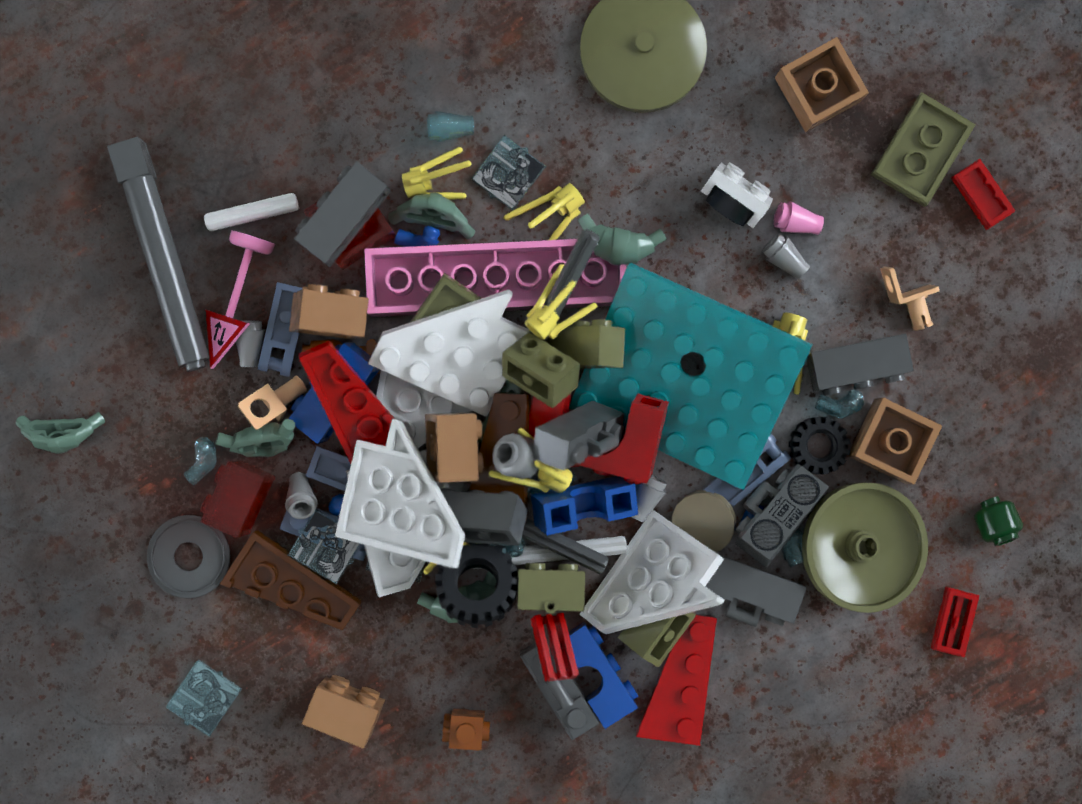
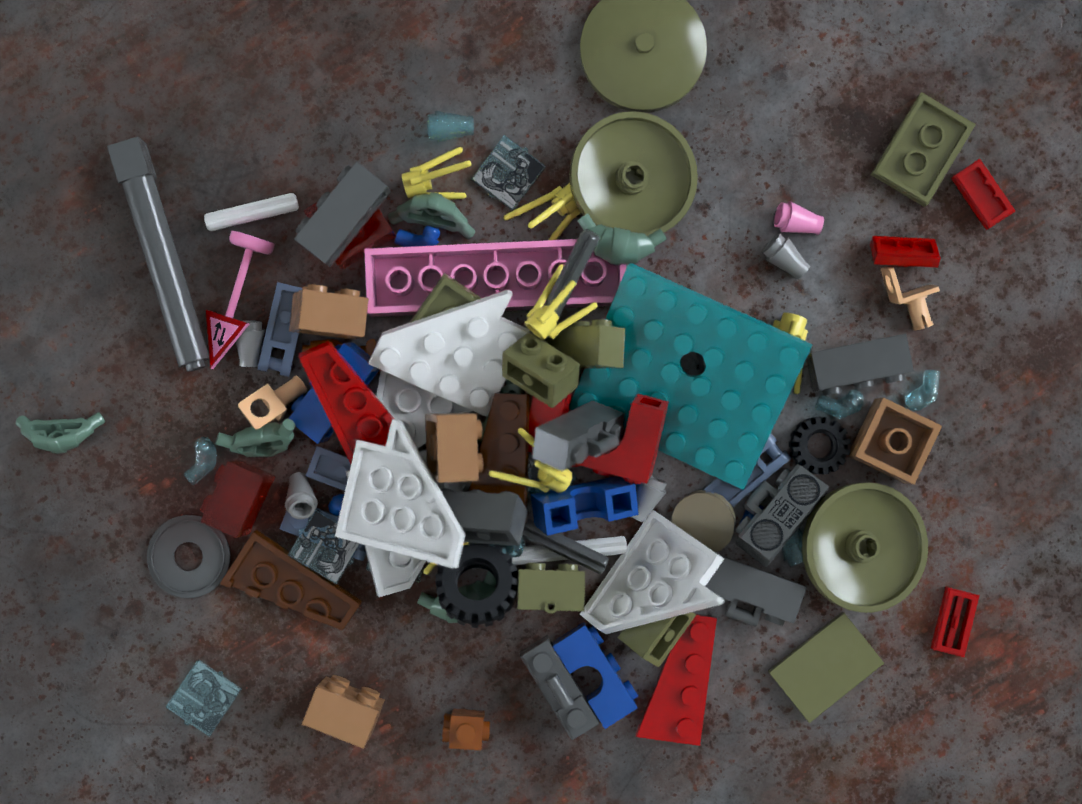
(515, 456): light grey head -> none
(559, 645): red tile -> none
(633, 173): none -> olive dish
(736, 196): white piece -> none
(821, 84): medium nougat brick -> none
(826, 667): none -> olive tile
(905, 251): none -> red plate
(926, 393): none -> clear light blue arm
(998, 521): dark green head -> none

